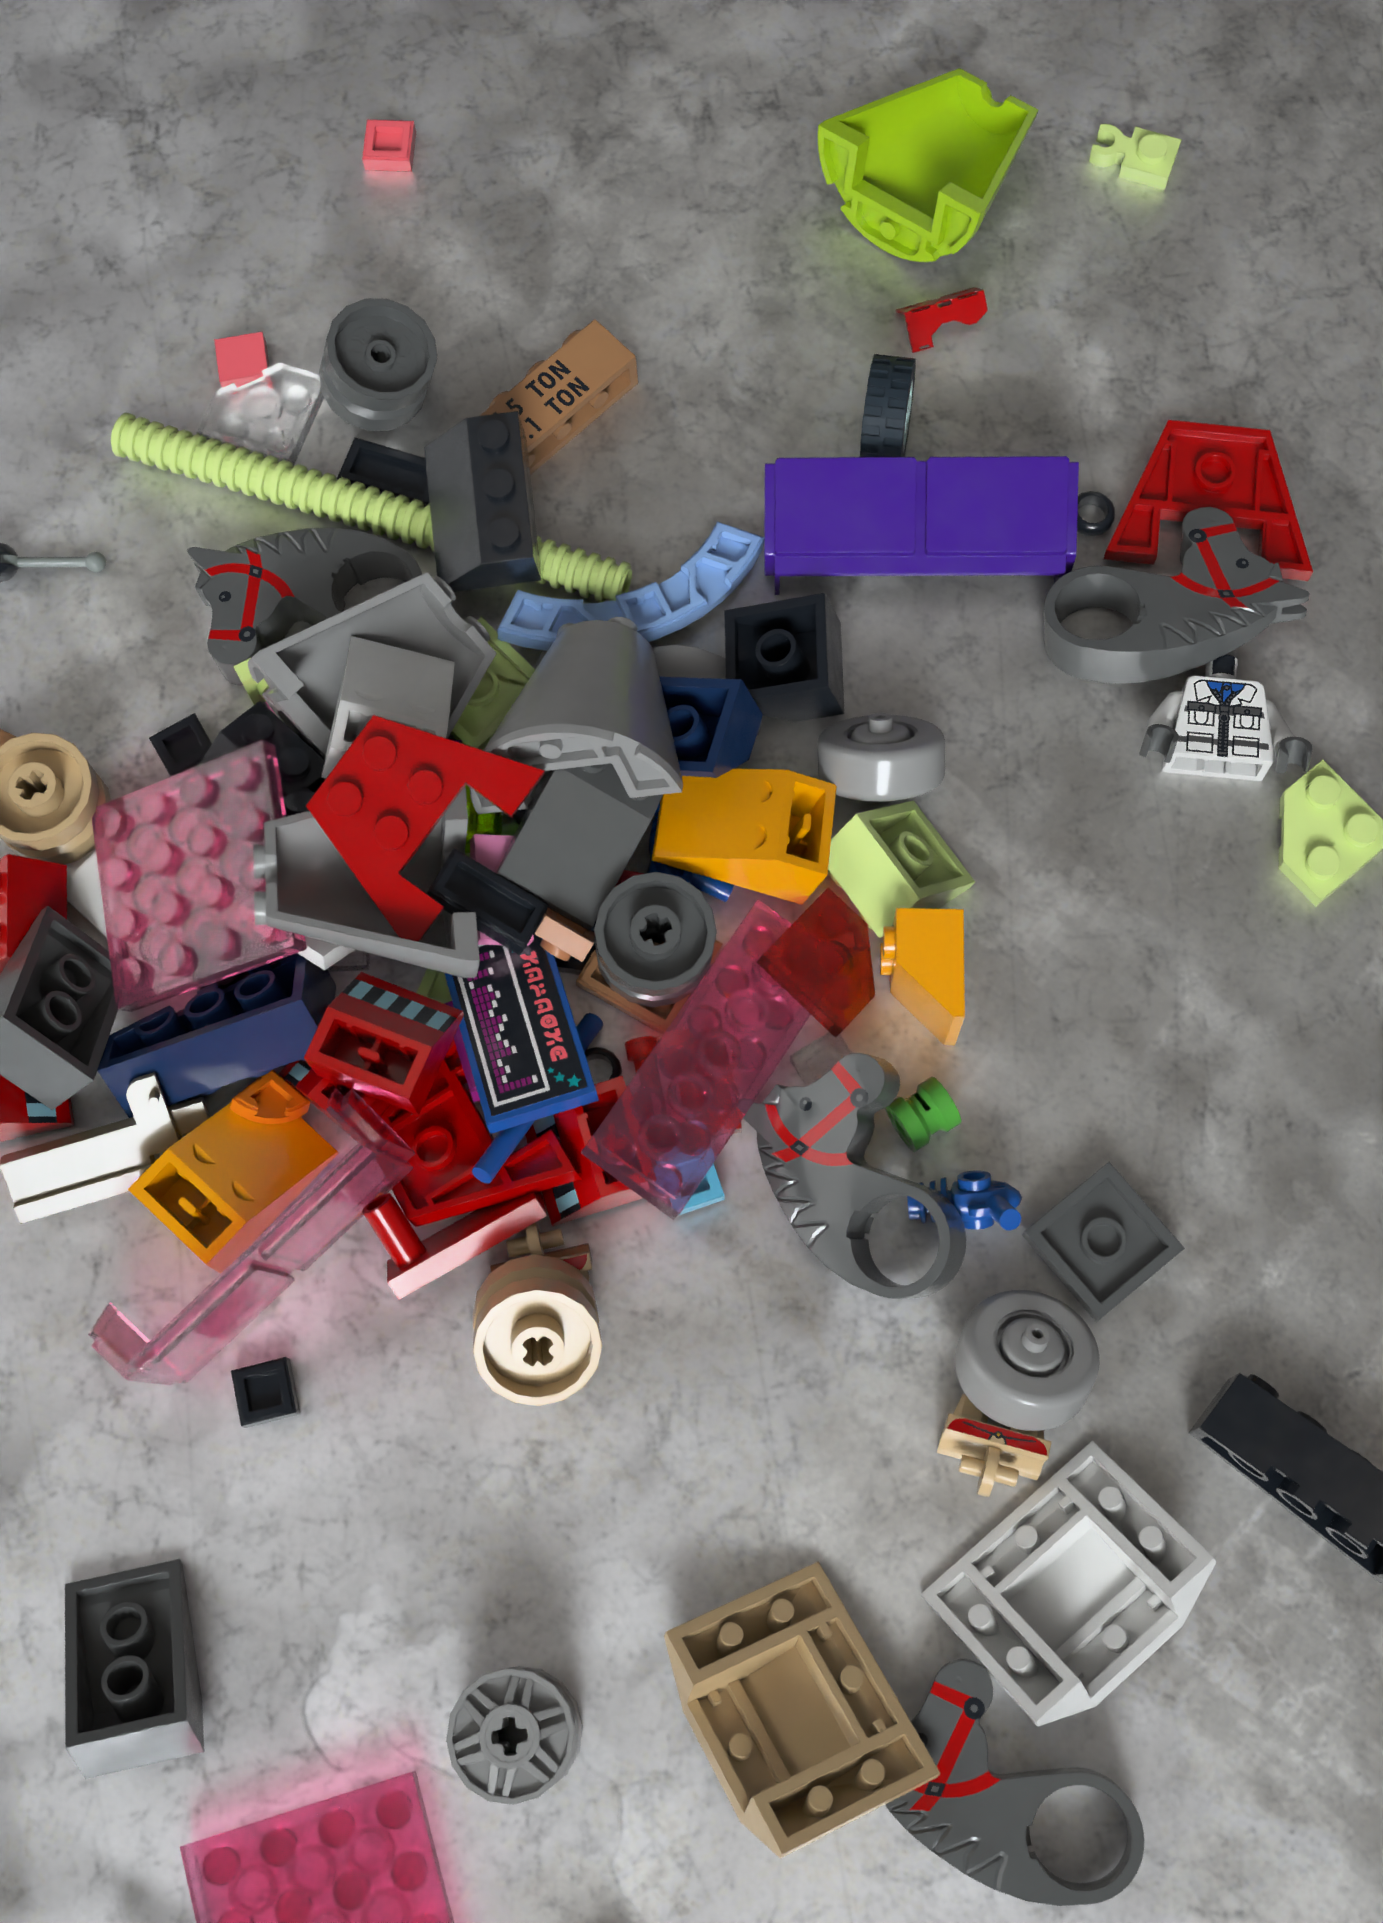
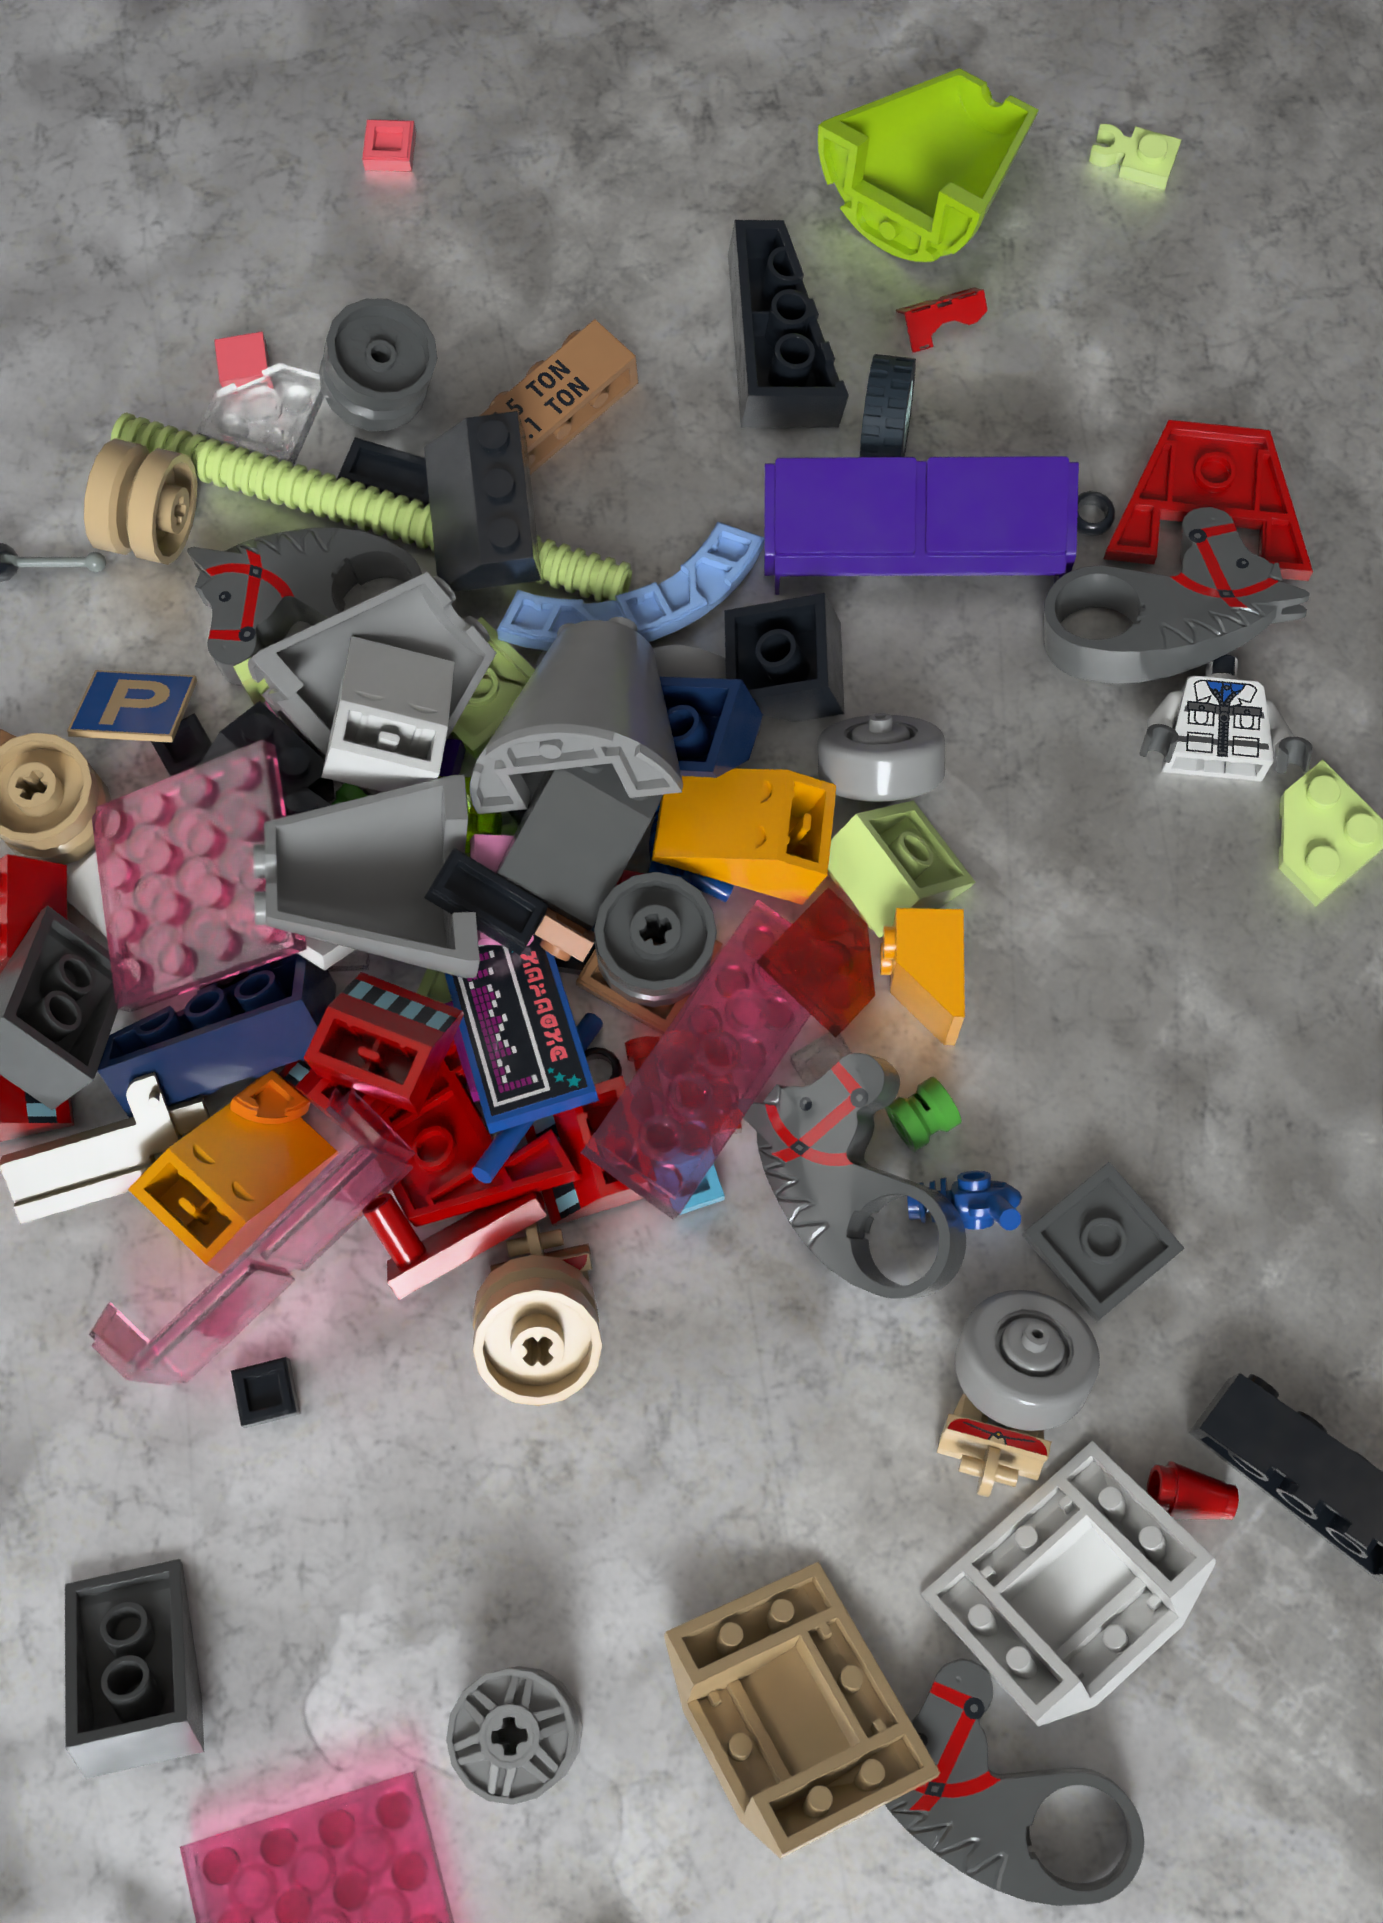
(132, 706): none -> piece
(140, 501): none -> tan wheel
(391, 797): red wing -> none
(779, 349): none -> black wedge
(1191, 1494): none -> red cone

